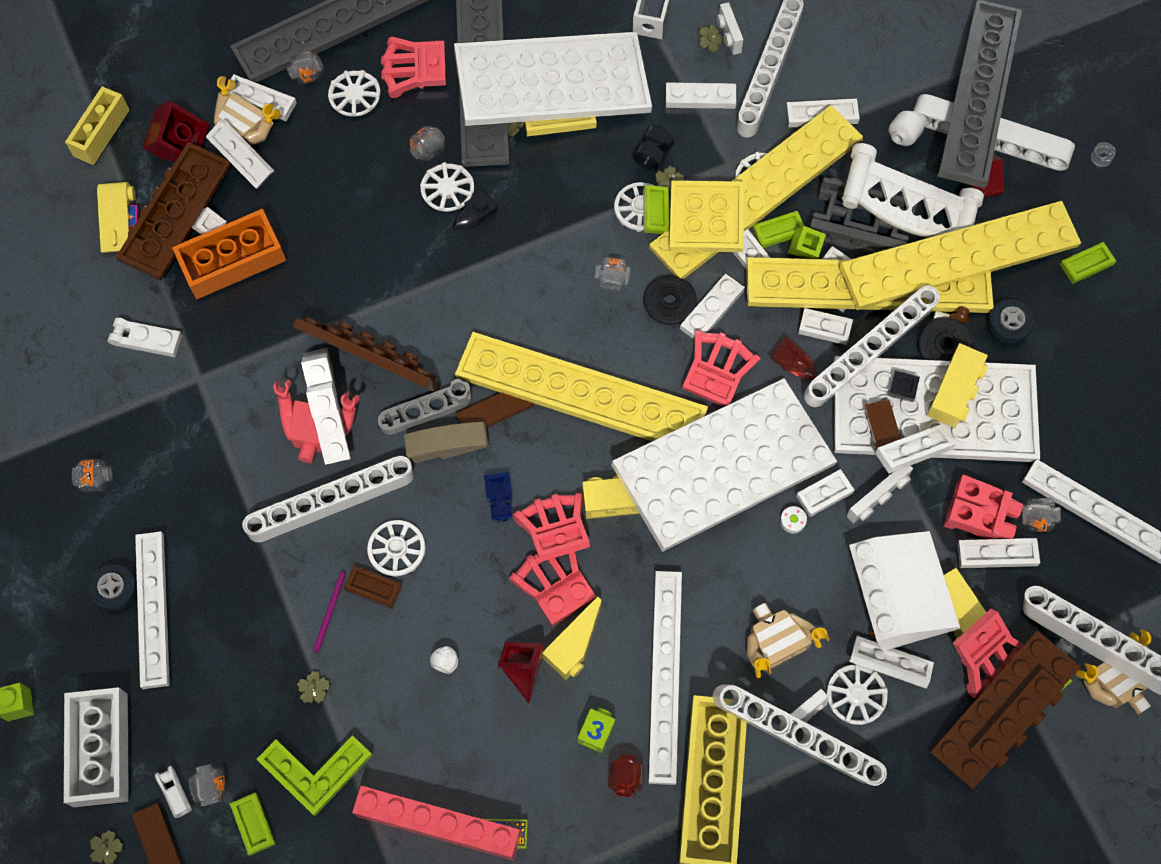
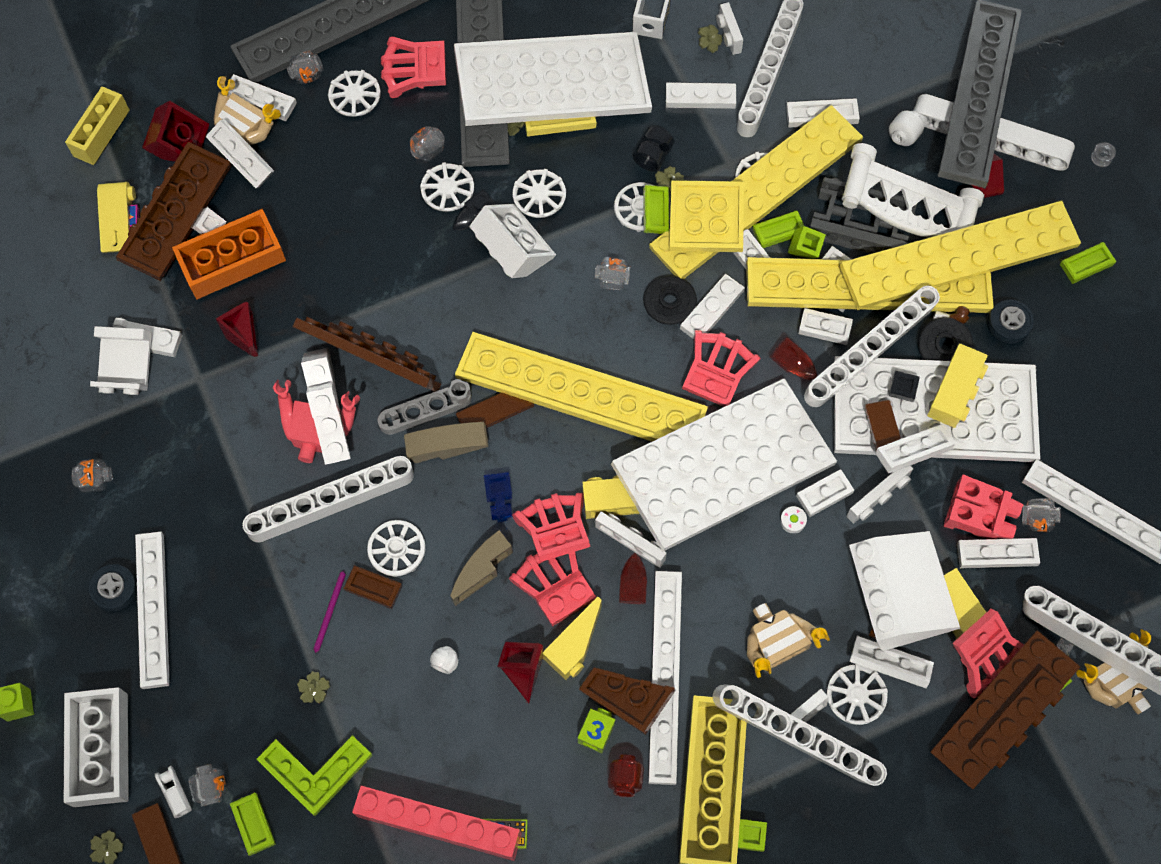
(123, 360): none -> white panel
(239, 328): none -> dark red slope
(480, 567): none -> dark tan slope
(511, 240): none -> white slope
(539, 192): none -> white wheel
(628, 698): none -> reddish brown wing
(630, 538): none -> white plate
(633, 581): none -> clear red plate
(752, 835): none -> lime plate

